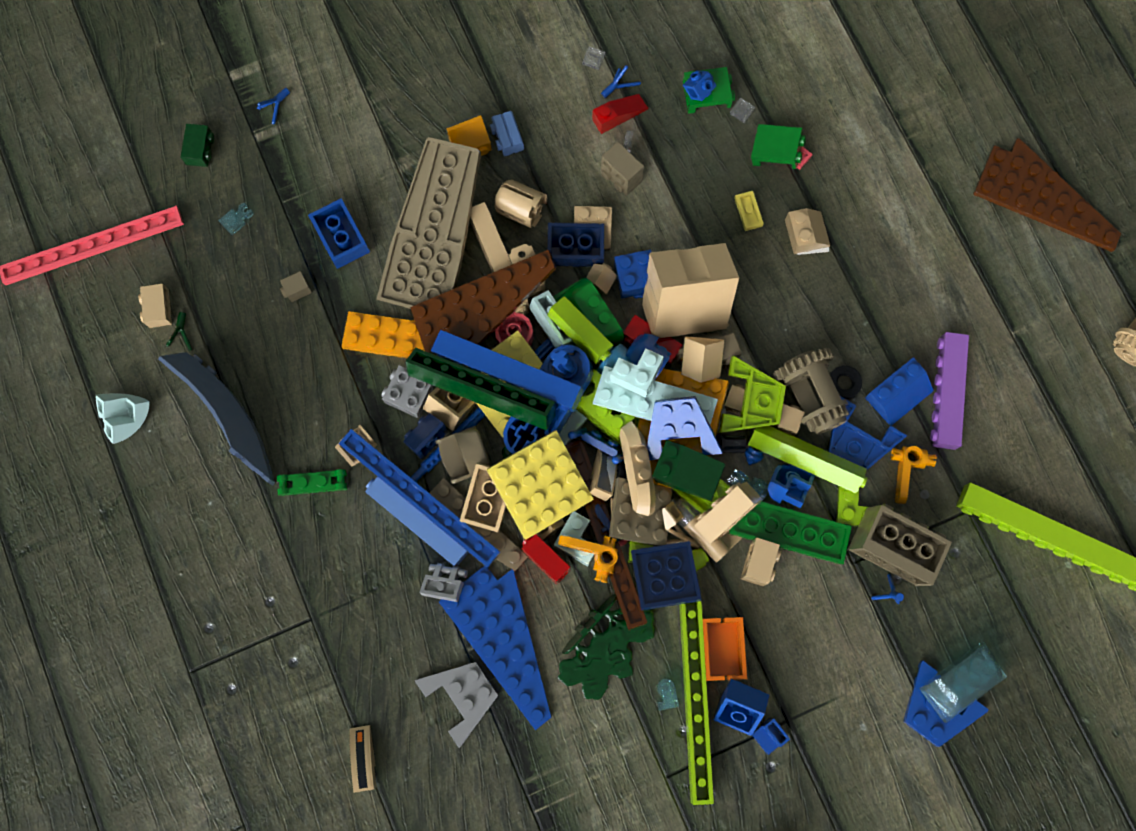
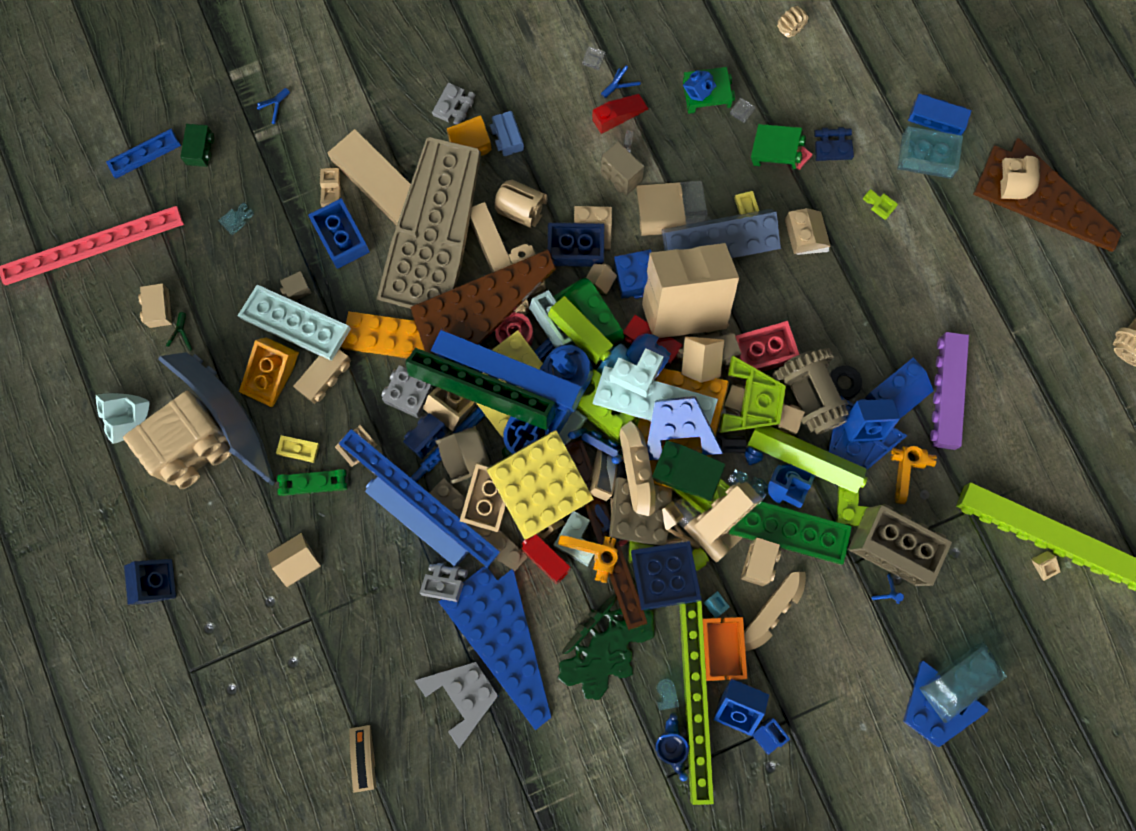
(143, 153): none -> blue tile
(149, 581): none -> dark blue slope
(179, 441): none -> tan brick
(267, 370): none -> light orange slope
(293, 560): none -> tan slope
(294, 322): none -> light aqua plate
(297, 449): none -> light yellow plate
(321, 376): none -> tan brick
(329, 185): none -> tan slope
(371, 174): none -> tan brick
(449, 101): none -> light grey plate
(670, 206): none -> tan door
(673, 747): none -> dark blue piece
(716, 604): none -> medium azure plate
(742, 233): none -> sand blue brick
(768, 346): none -> coral brick
(789, 590): none -> tan brick
(792, 21): none -> tan gear
(833, 149): none -> dark blue plate
(871, 420): none -> blue brick
(882, 205): none -> lime plate
(930, 152): none -> clear light blue brick
(939, 115): none -> blue brick
(1019, 177): none -> tan brick
(1046, 565): none -> tan slope

